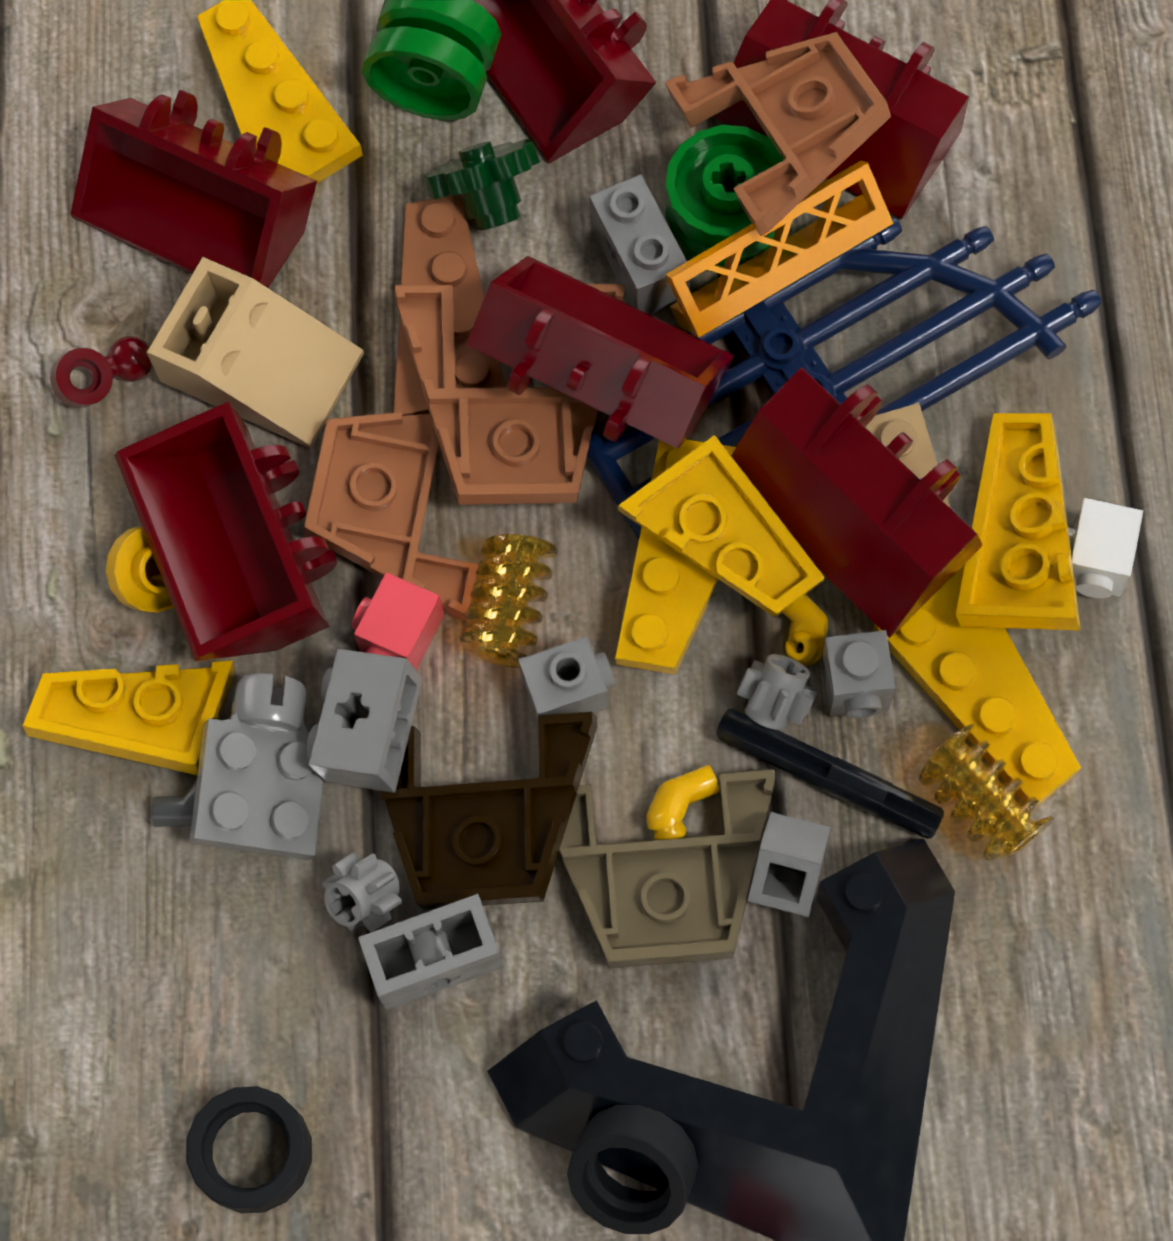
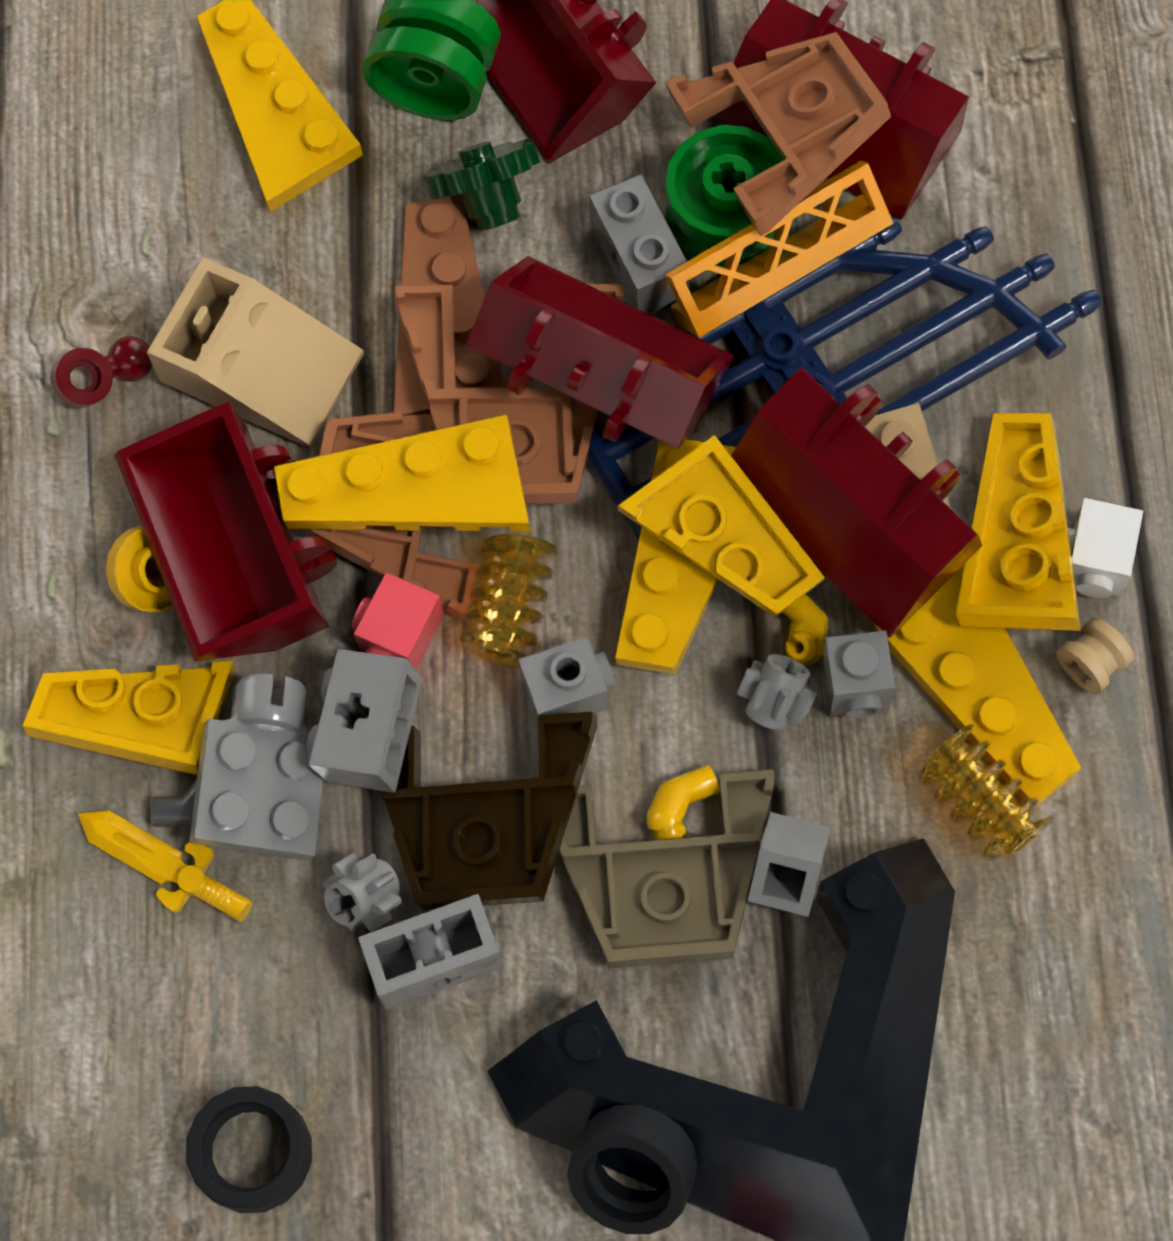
(163, 863): none -> yellow sword
(189, 189): dark red piece -> none
(434, 478): none -> yellow wing
(831, 774): black axle -> none
(1095, 655): none -> tan wheel

